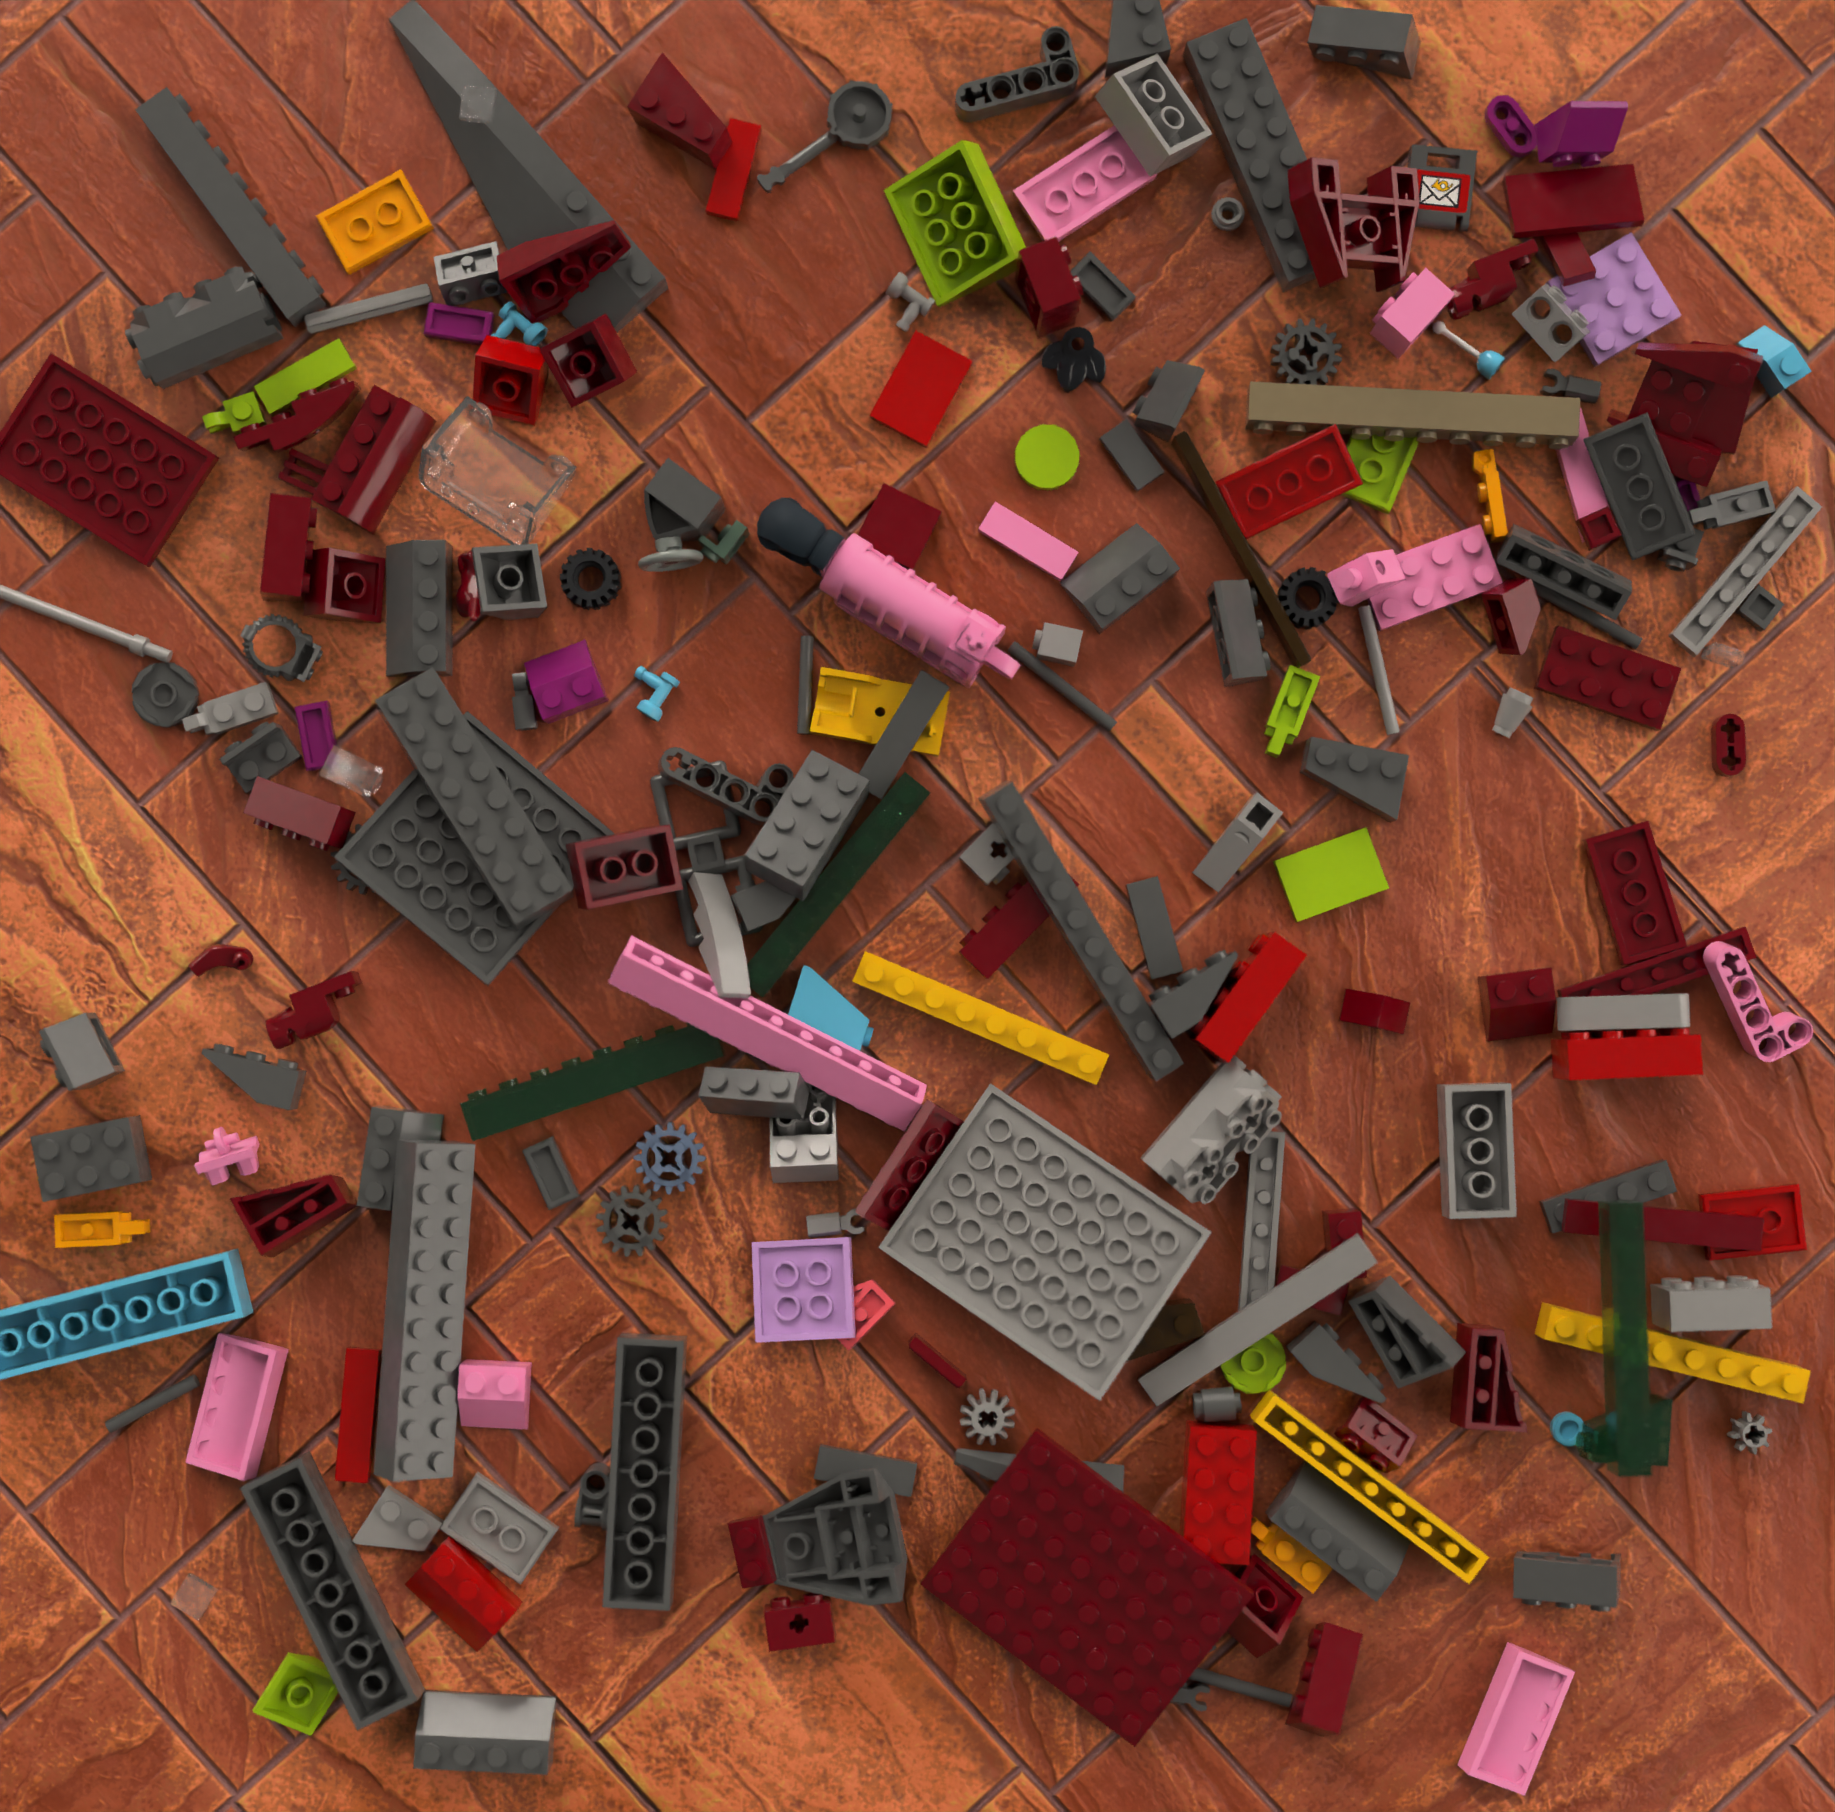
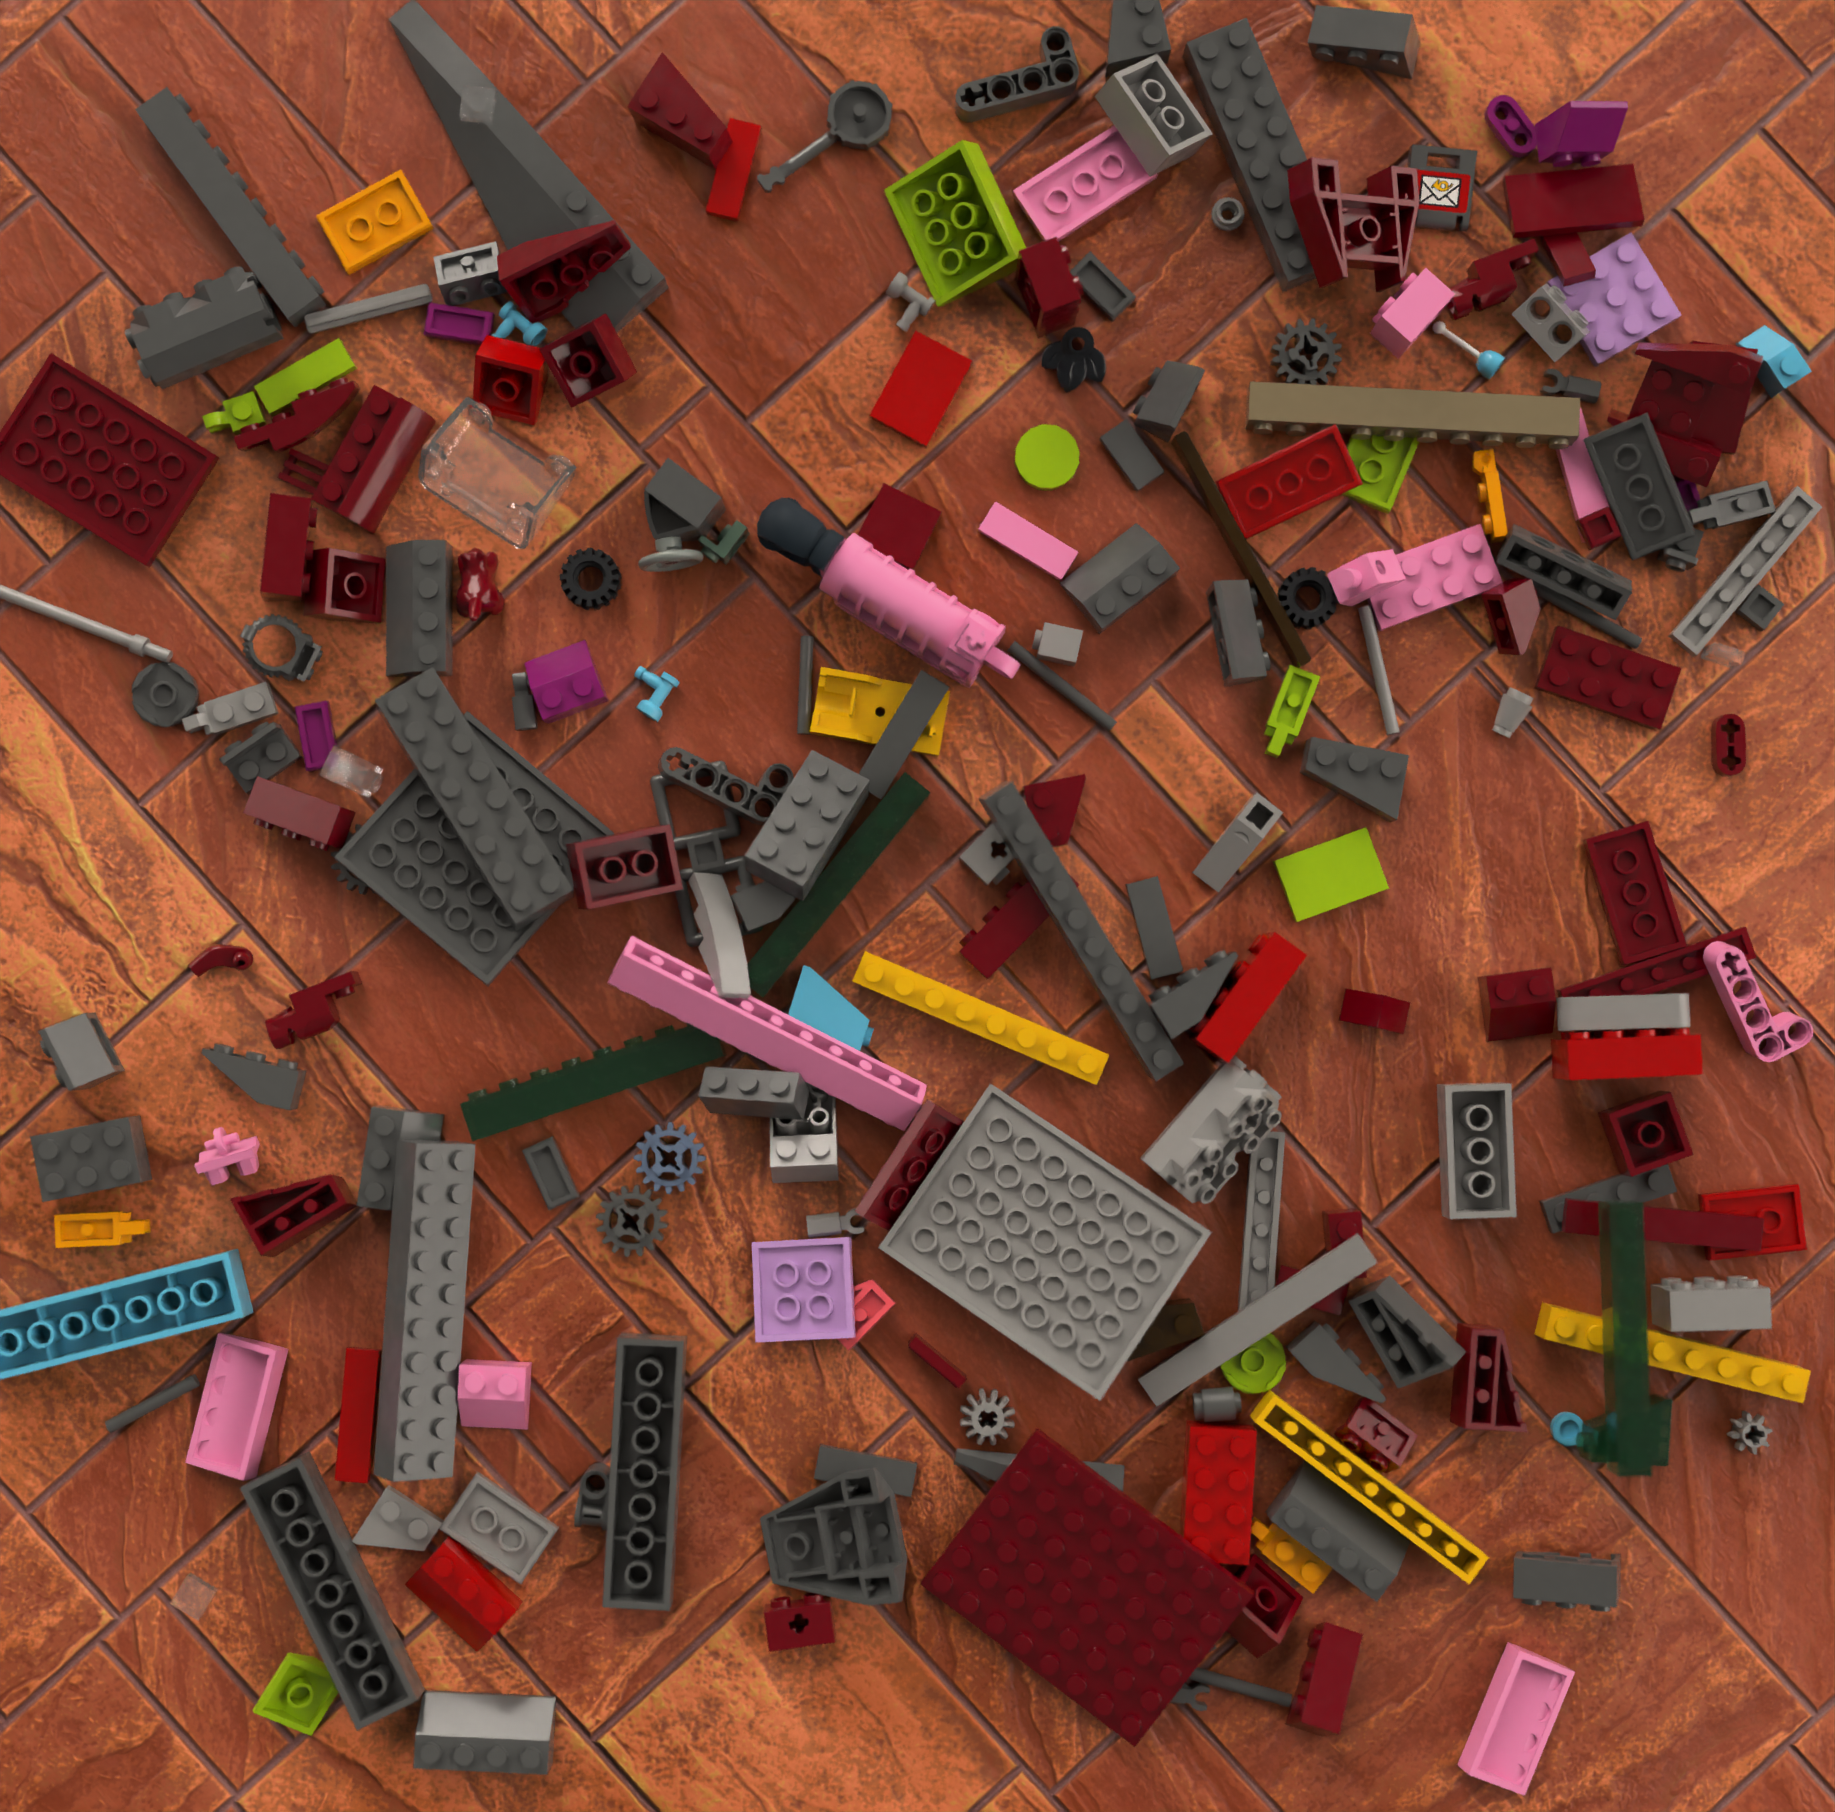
(509, 581): dark grey slope -> none
(752, 1551): dark red plate -> none
(1055, 806): none -> dark red wing
(1645, 1133): none -> dark red brick

